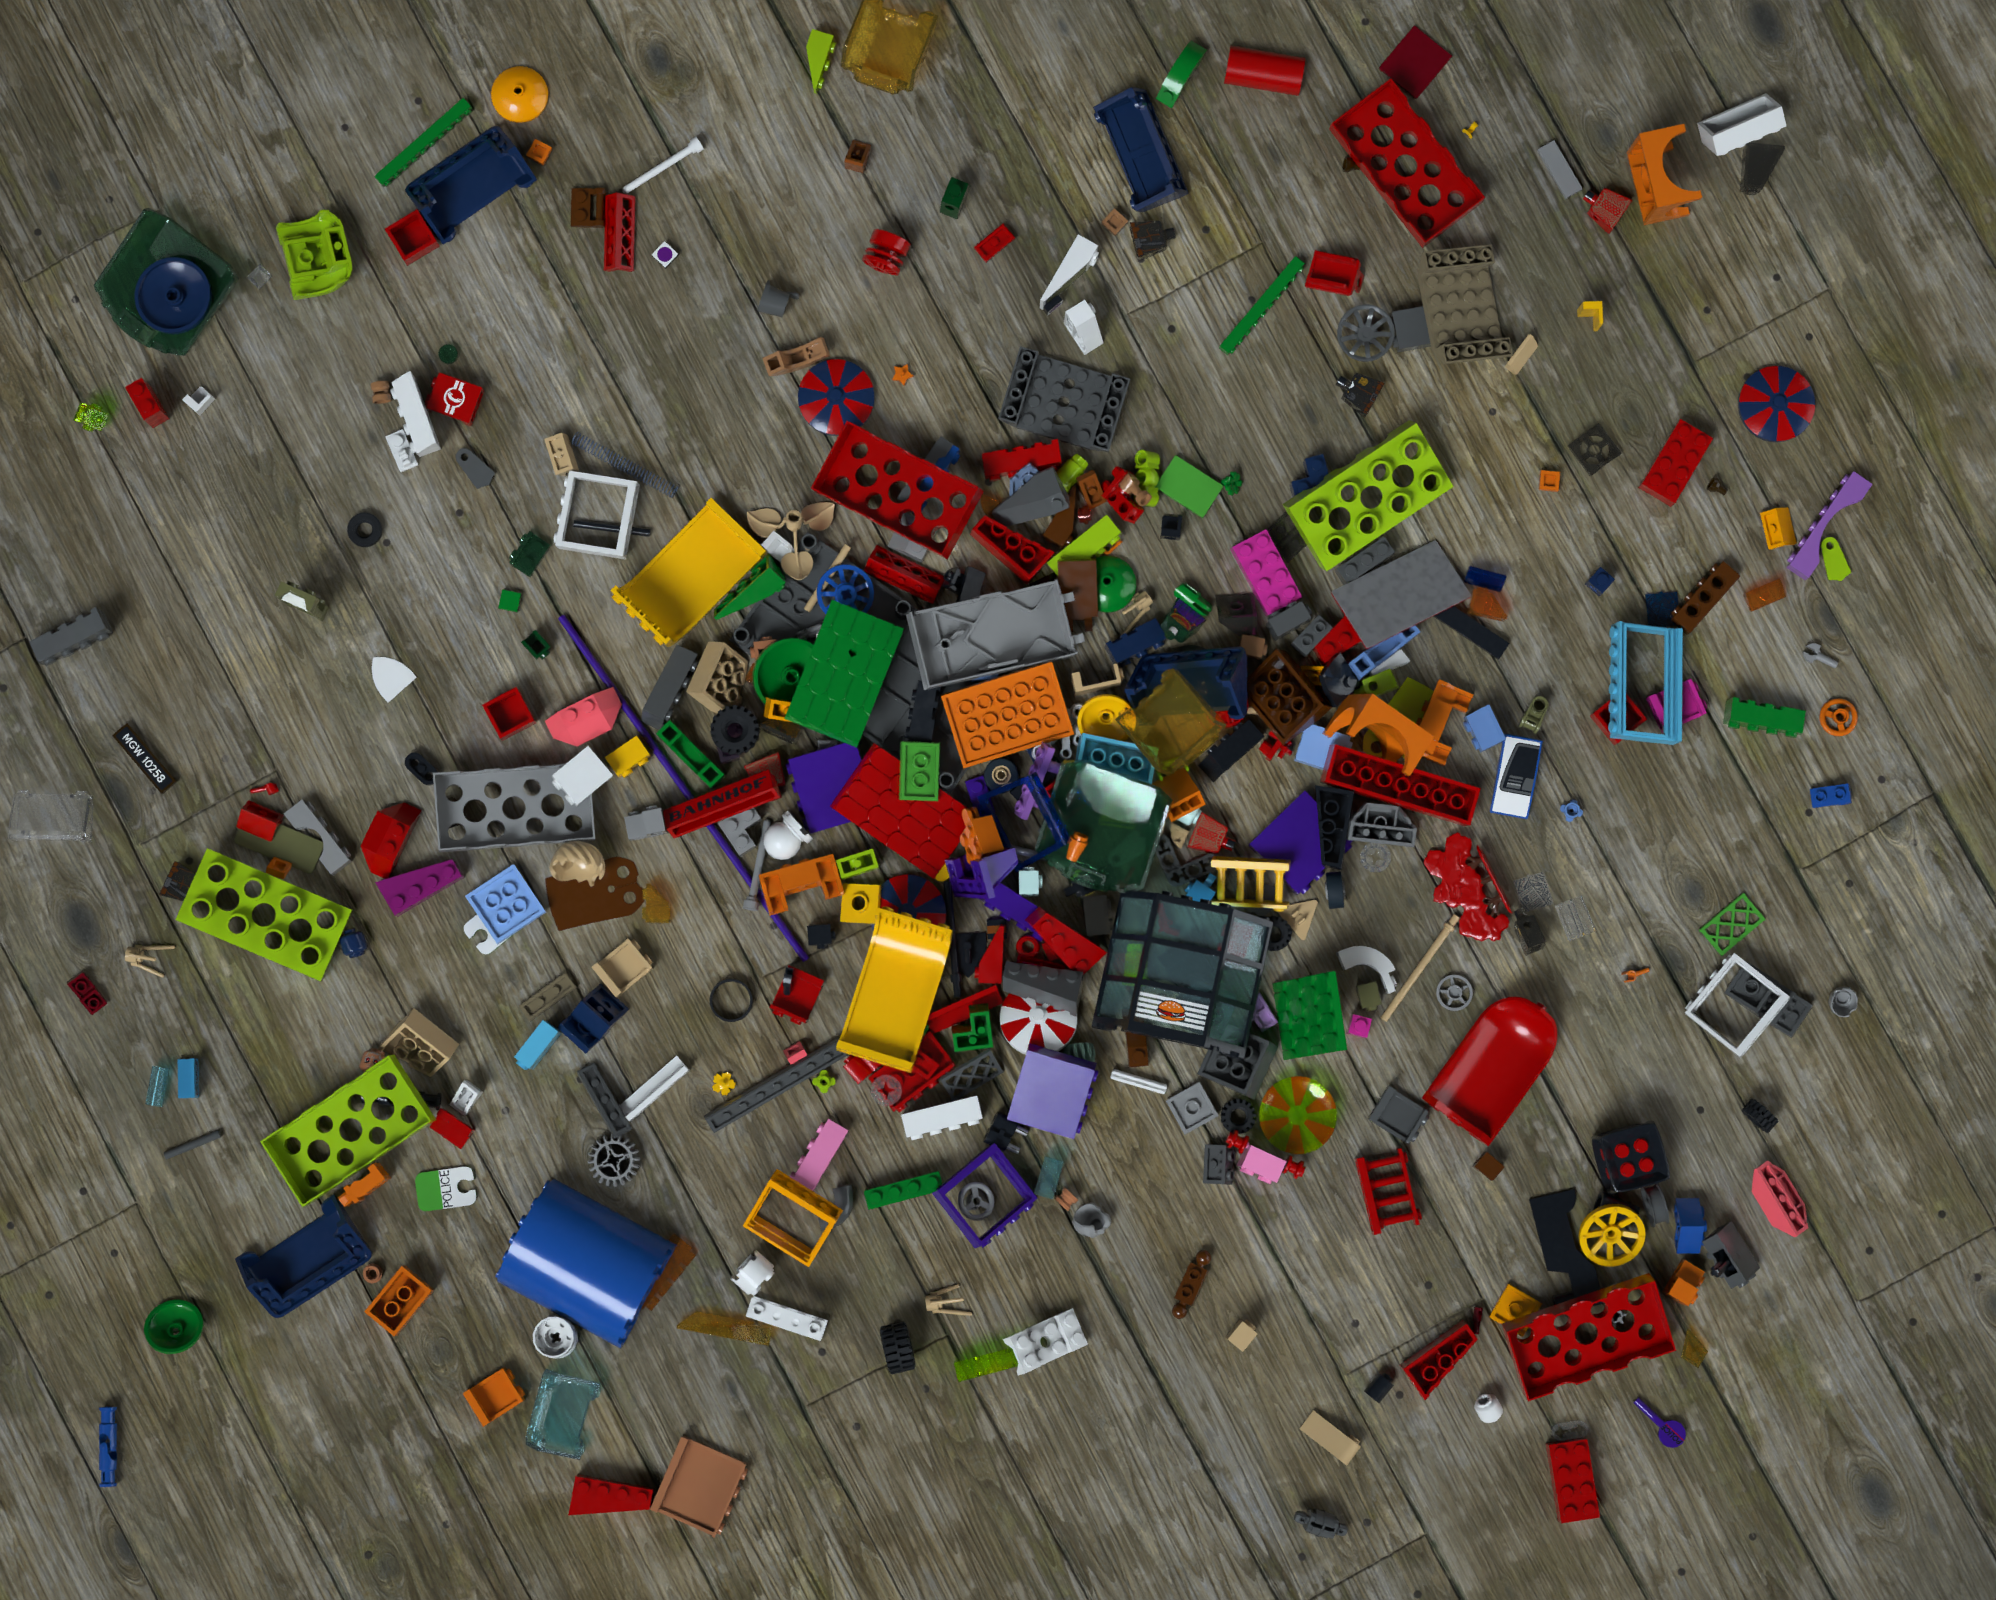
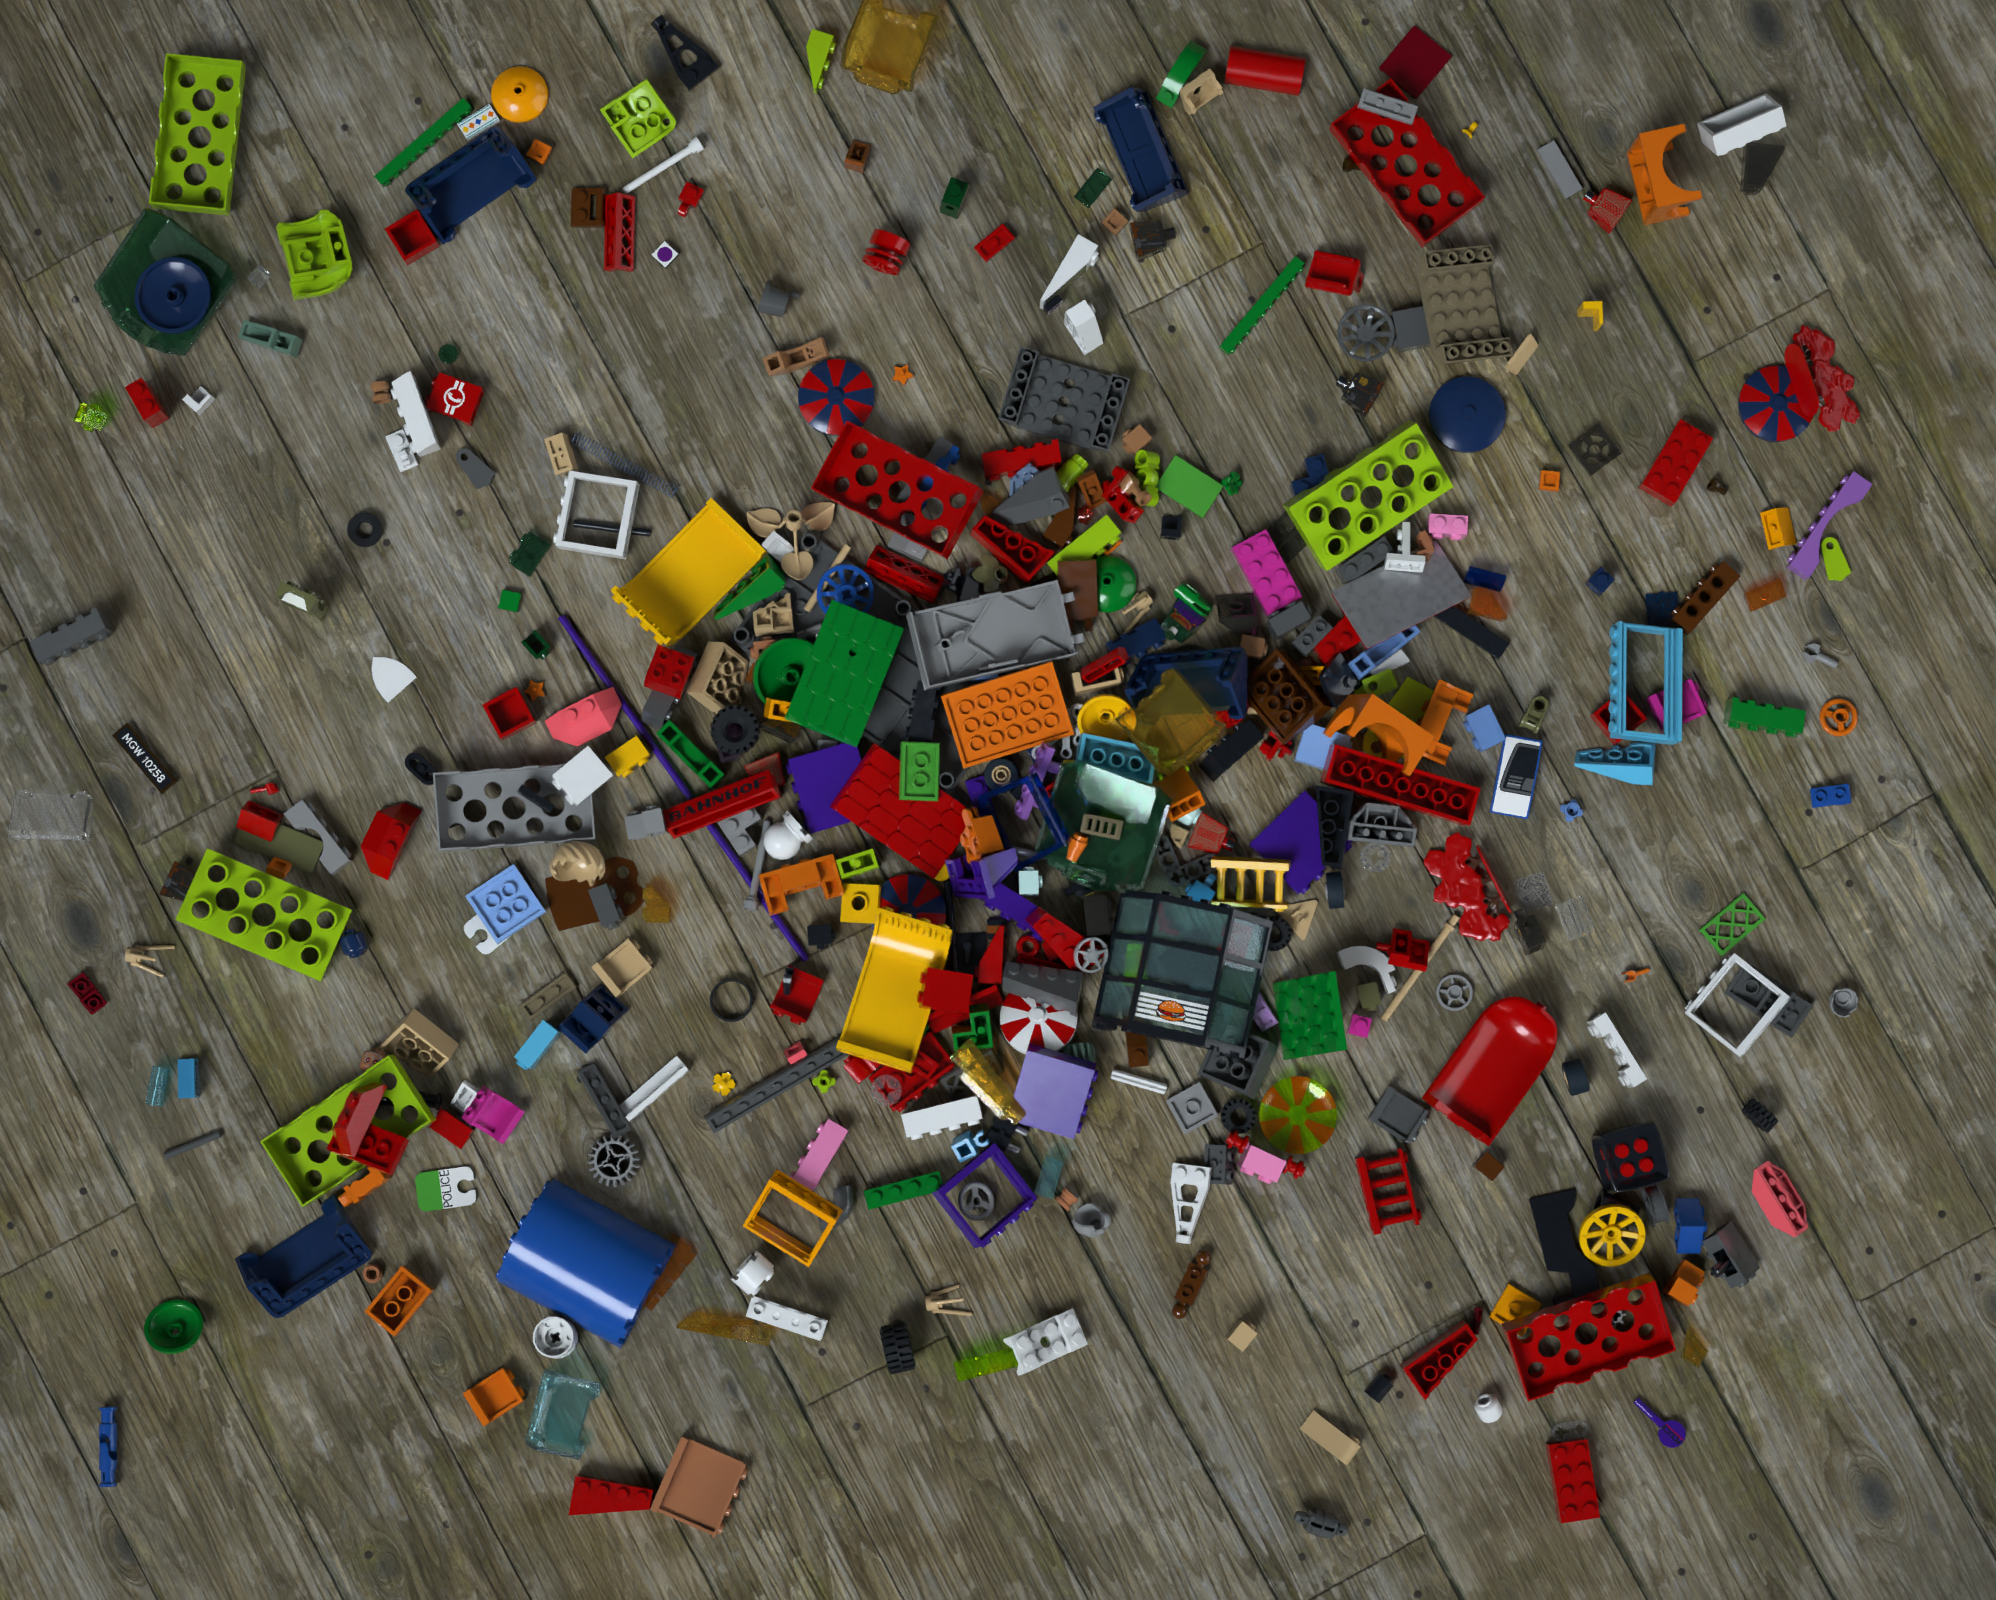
(173, 136): none -> lime brick
(270, 338): none -> sand green slope
(356, 1117): none -> red wedge
(378, 1149): none -> red plate
(417, 886): magenta wedge -> none
(478, 122): none -> white tile
(493, 1114): none -> dark pink panel
(535, 690): none -> orange piece
(536, 799): none -> black tile
(606, 907): none -> dark grey brick
(638, 117): none -> lime slope
(669, 671): none -> red brick
(689, 197): none -> red plate
(697, 71): none -> black plate
(774, 618): none -> tan slope
(945, 991): none -> red brick
(968, 1145): none -> dark azure brick
(985, 1083): none -> clear yellow wedge
(987, 573): none -> olive plate
(1084, 827): none -> dark tan slope
(1091, 955): none -> light grey wheel
(1093, 188): none -> clear green tile
(1103, 663): none -> red piece
(1135, 440): none -> medium nougat brick
(1192, 1175): none -> white plate
(1209, 89): none -> tan piece
(1387, 106): none -> light grey tile
(1402, 559): none -> white bracket
(1405, 950): none -> red plate
(1425, 545): none -> nougat bracket
(1447, 526): none -> bright pink brick
(1467, 414): none -> dark blue dish
(1575, 1077): none -> black wheel
(1628, 764): none -> medium azure wedge
(1631, 1074): none -> white piece
(1827, 380): none -> red plant

